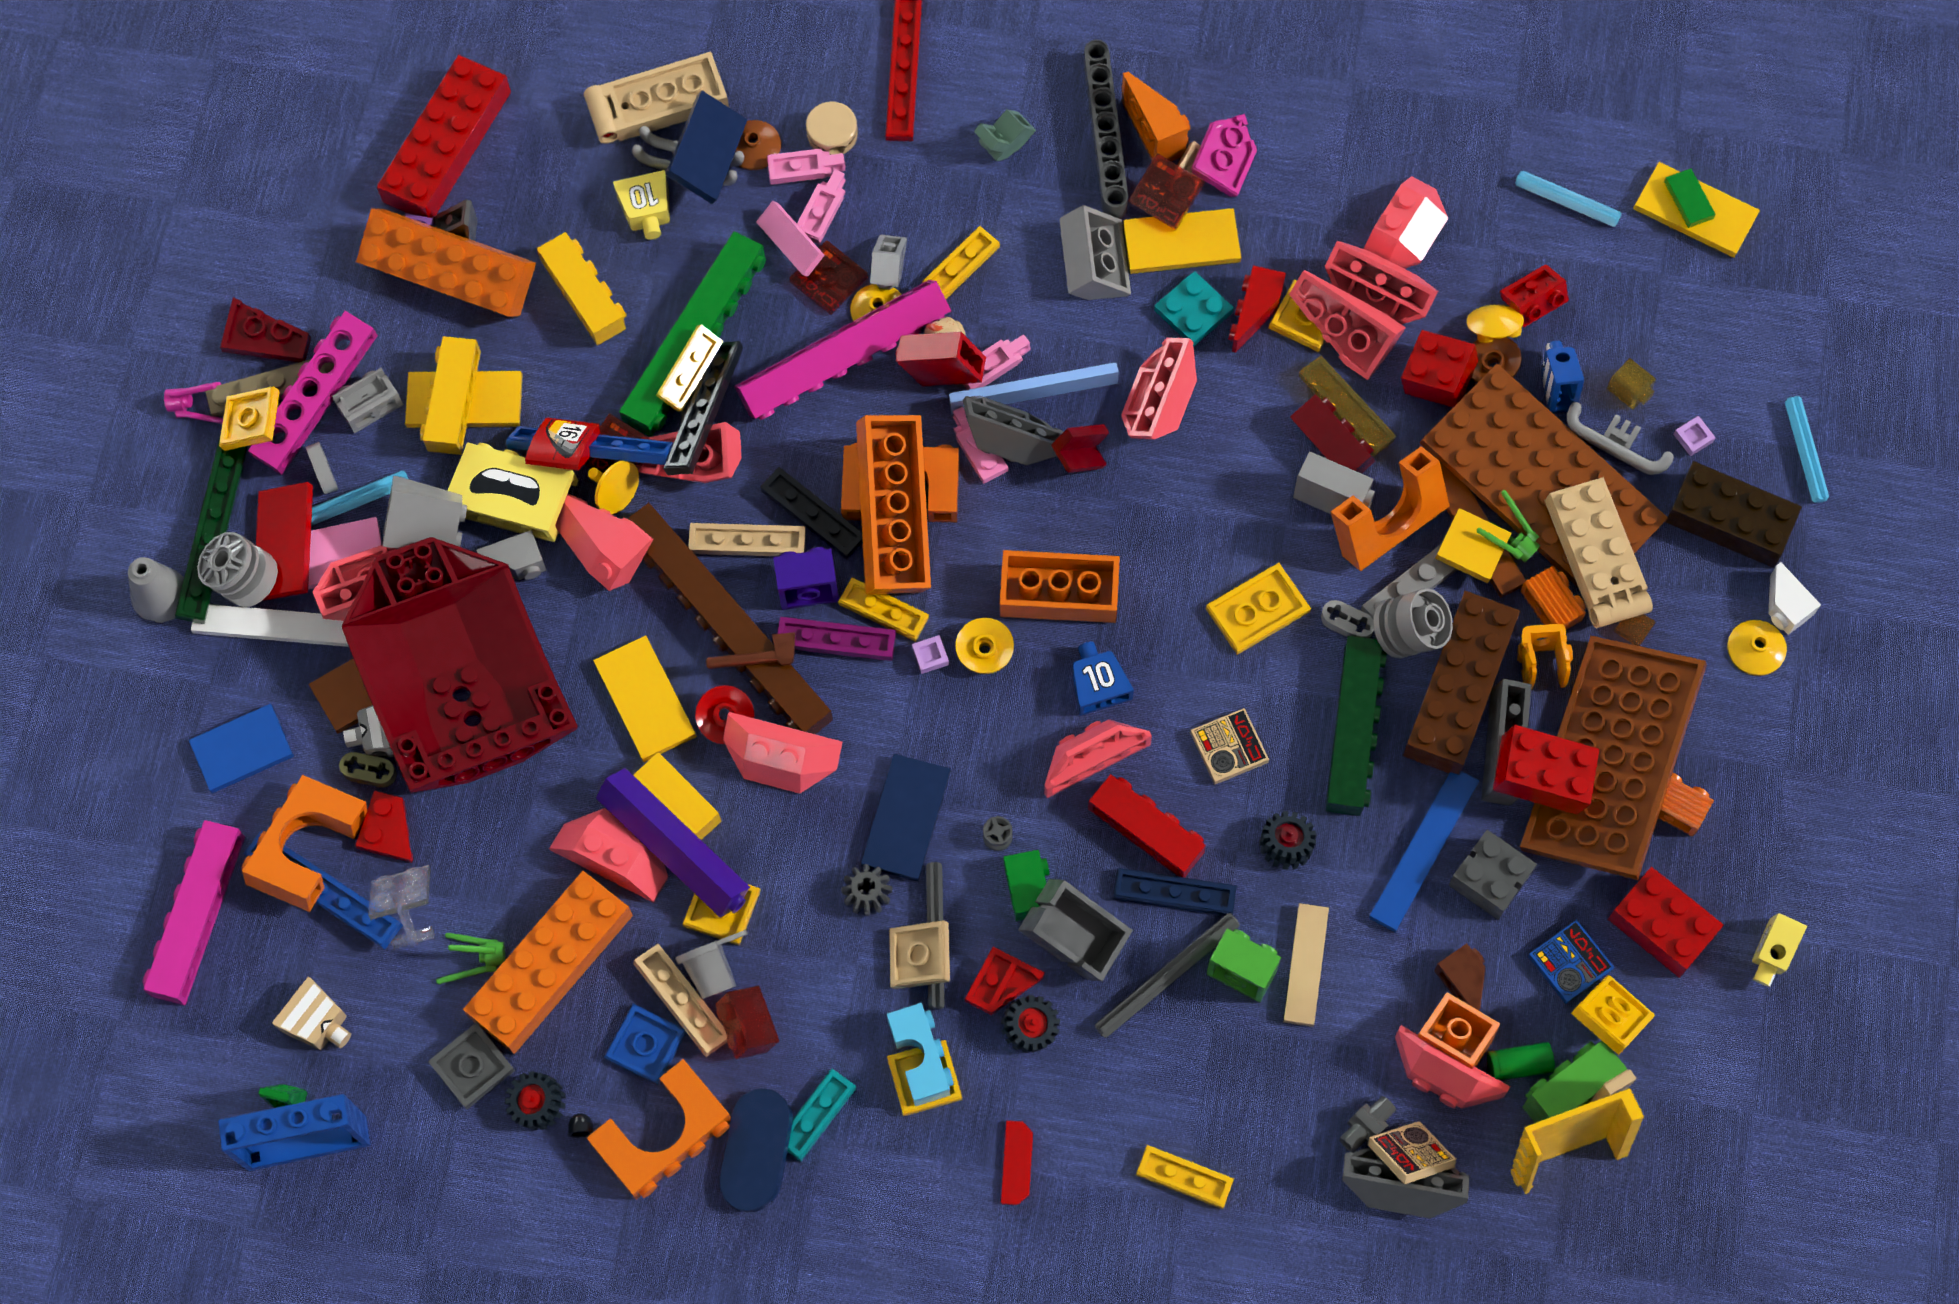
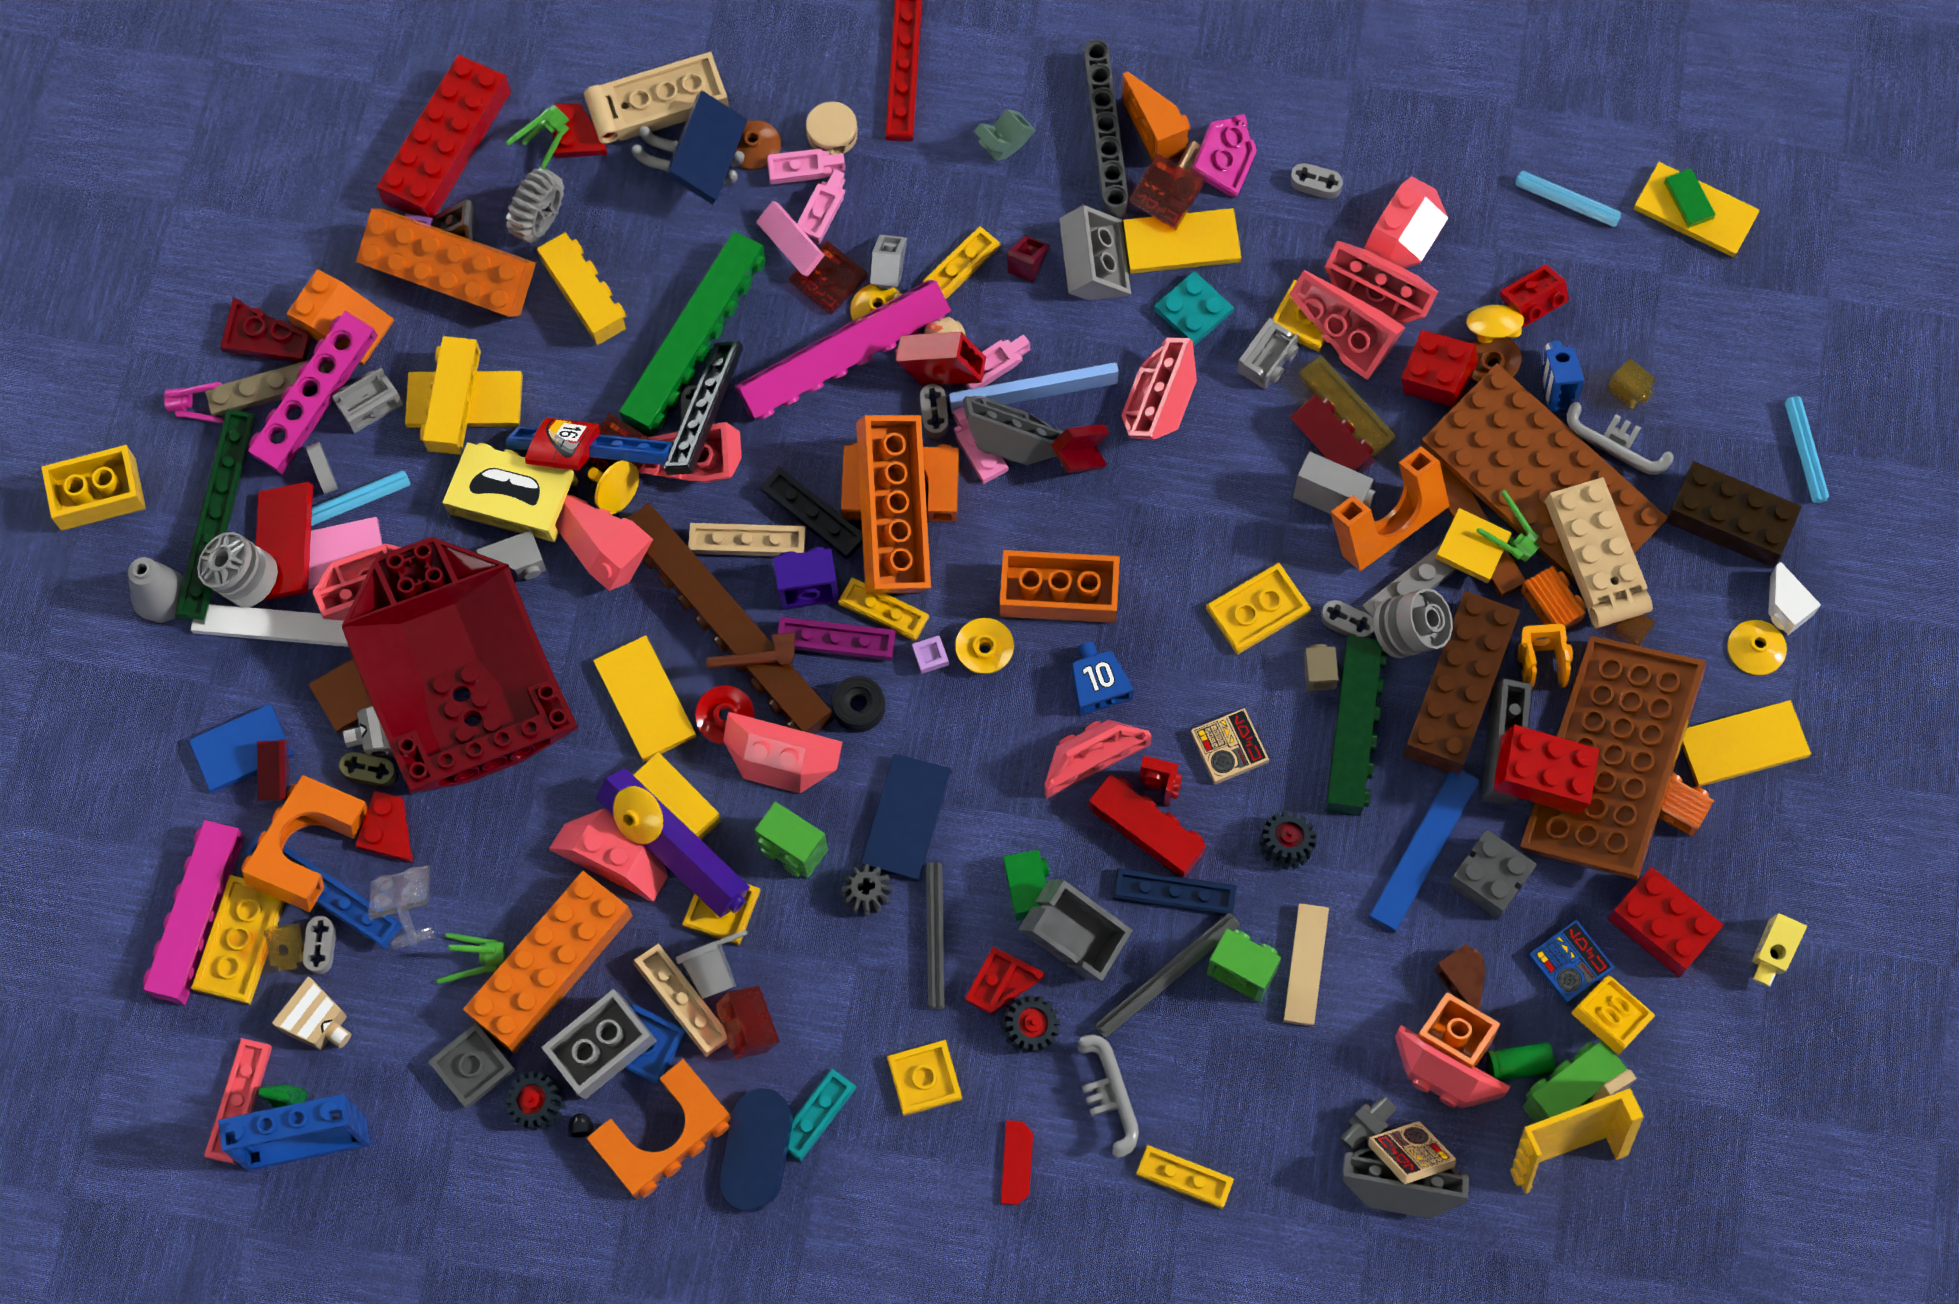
(93, 487): none -> yellow brick
(237, 942): none -> yellow tile
(240, 1091): none -> coral tile
(249, 418): yellow tile -> none
(273, 770): none -> dark red panel
(291, 937): none -> clear yellow brick
(312, 945): none -> light grey beam
(325, 300): none -> orange slope
(421, 512): light grey slope -> none
(535, 205): none -> light grey gear
(551, 119): none -> bright green plant
(581, 136): none -> red wing
(599, 1044): none -> light grey brick
(638, 815): none -> yellow dish
(645, 202): light yellow torso -> none
(689, 368): tile -> none
(791, 841): none -> bright green brick
(858, 720): none -> black tyre
(912, 1028): medium azure arch -> none
(919, 954): tan tile -> none
(928, 411): none -> light grey beam
(996, 827): dark grey wheel -> none
(1026, 258): none -> dark red slope
(1110, 1093): none -> light grey piece
(1159, 774): none -> red bracket
(1260, 302): red slope -> none
(1267, 354): none -> light grey hinge
(1316, 181): none -> light grey beam
(1320, 668): none -> dark tan brick
(1694, 435): lavender plate -> none
(1744, 743): none -> yellow tile

